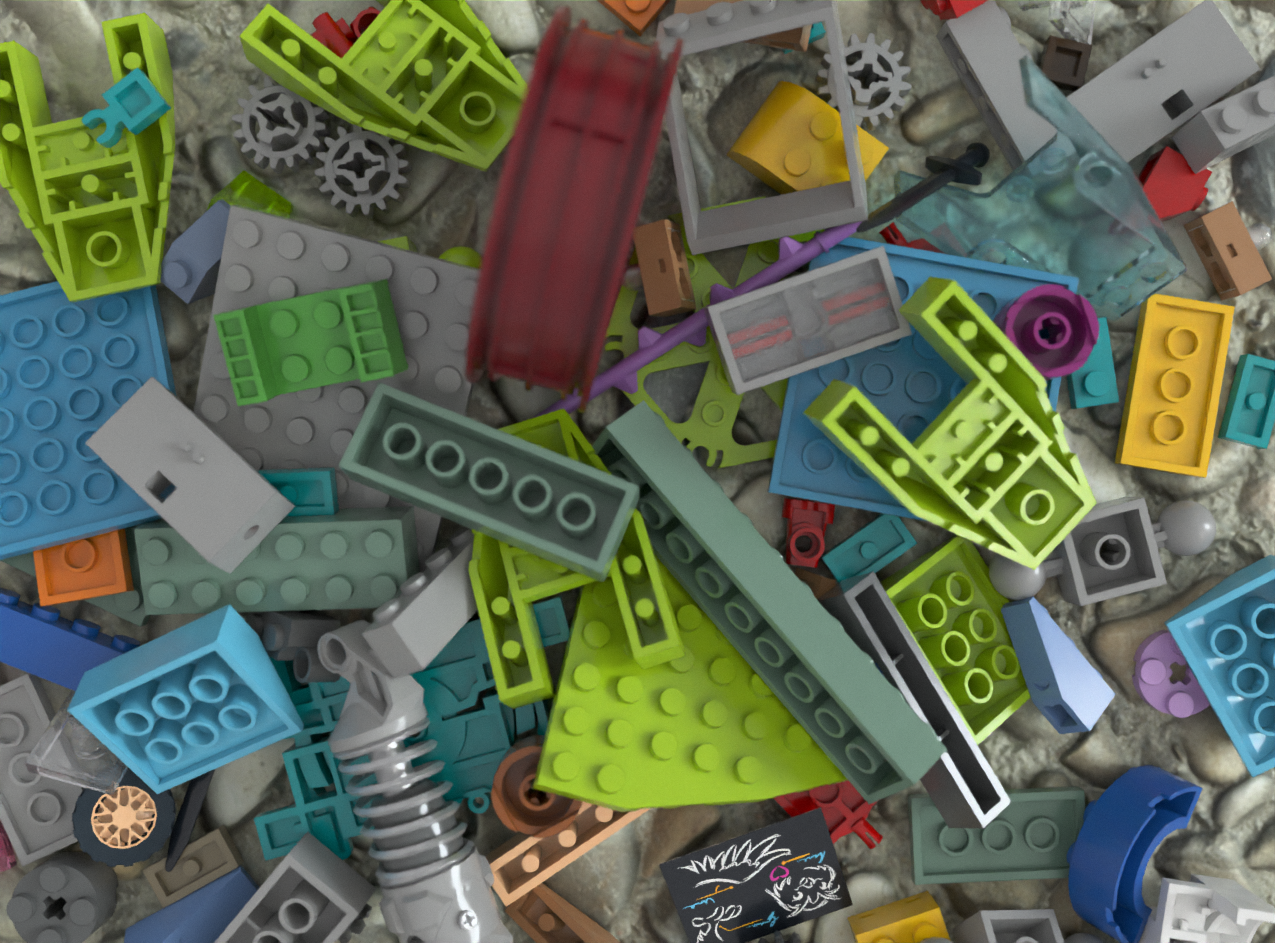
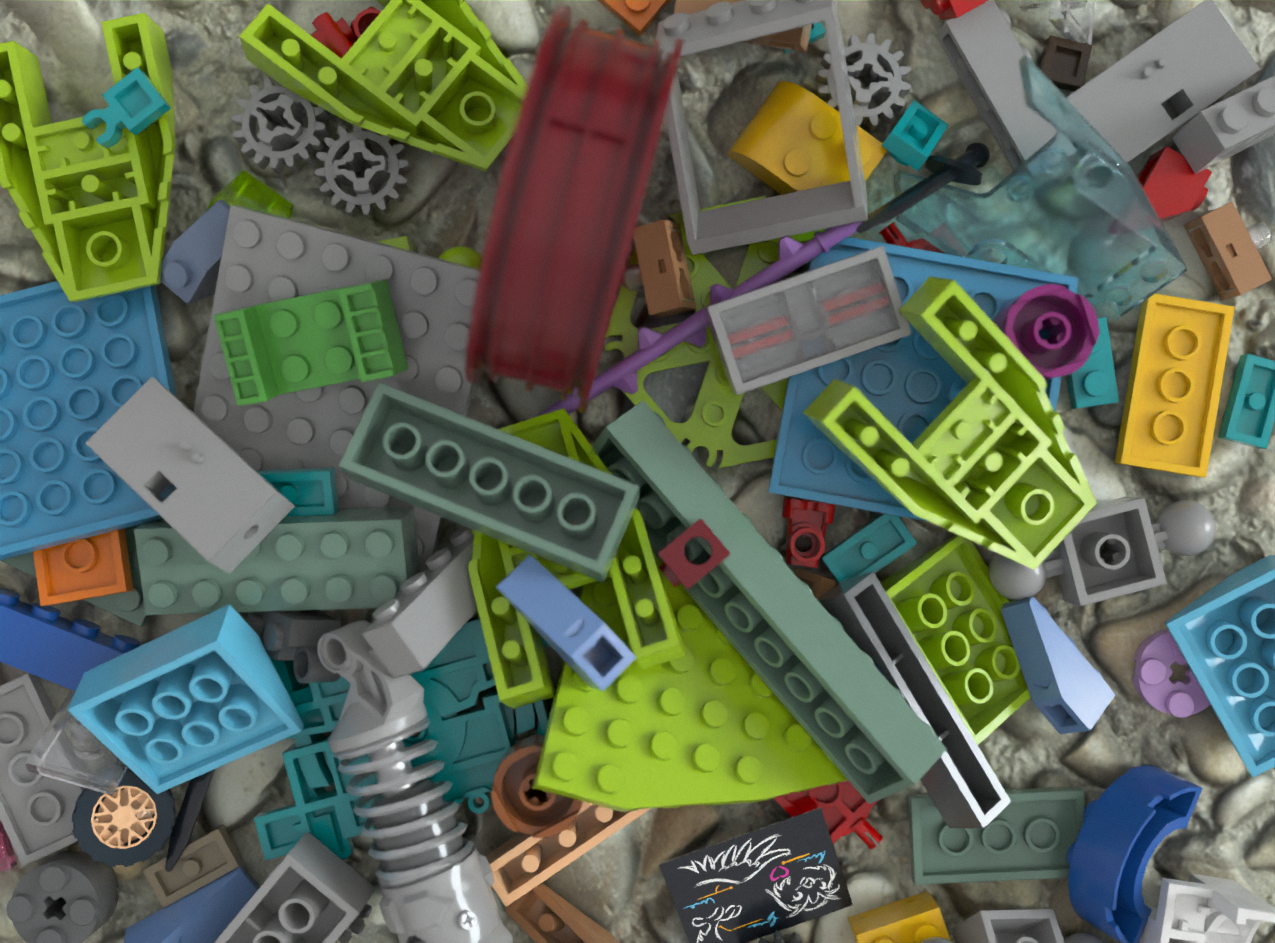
(566, 624): none -> medium blue slope
(678, 568): none -> dark red bracket
(915, 136): none -> teal plate

